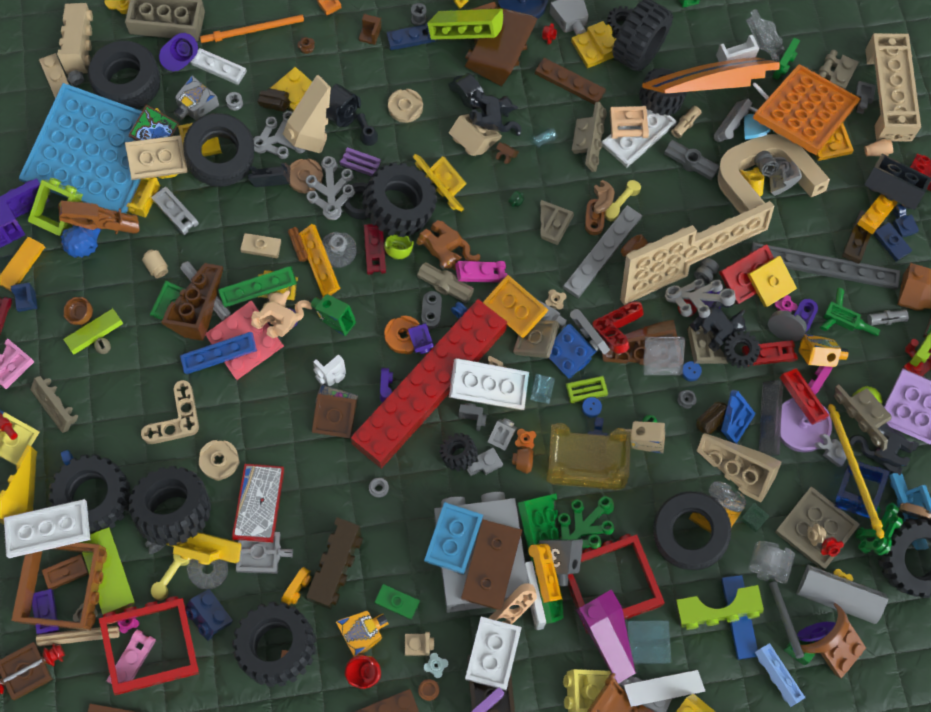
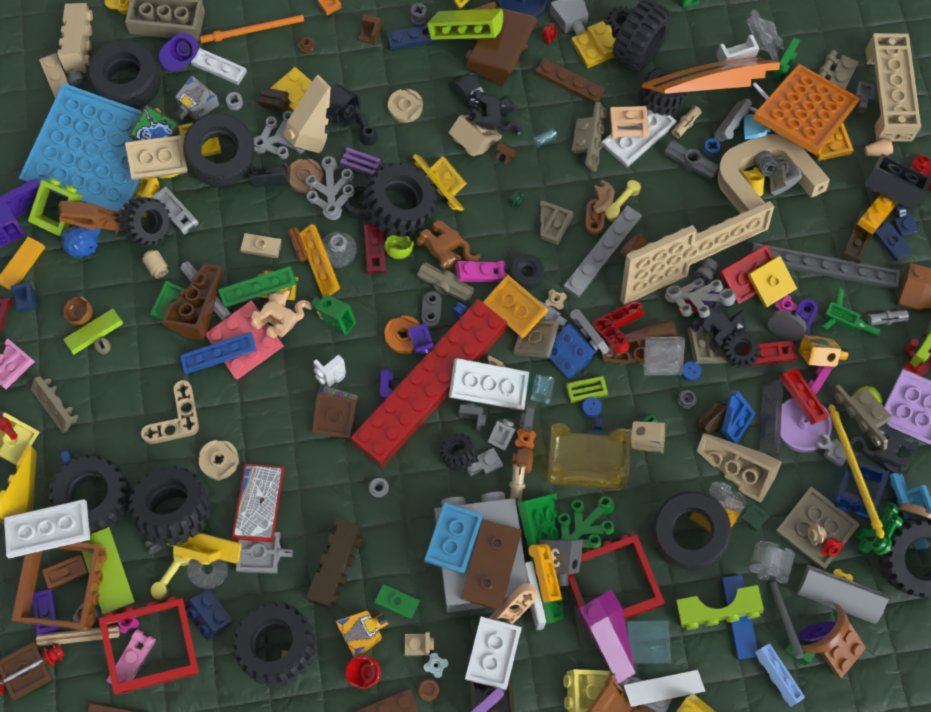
(132, 216): none -> black tyre
(292, 593): light orange plate -> none
(517, 483): none -> tan pin
(527, 261): none -> black tyre
(527, 420): none -> dark grey plate
(709, 143): none -> blue bush

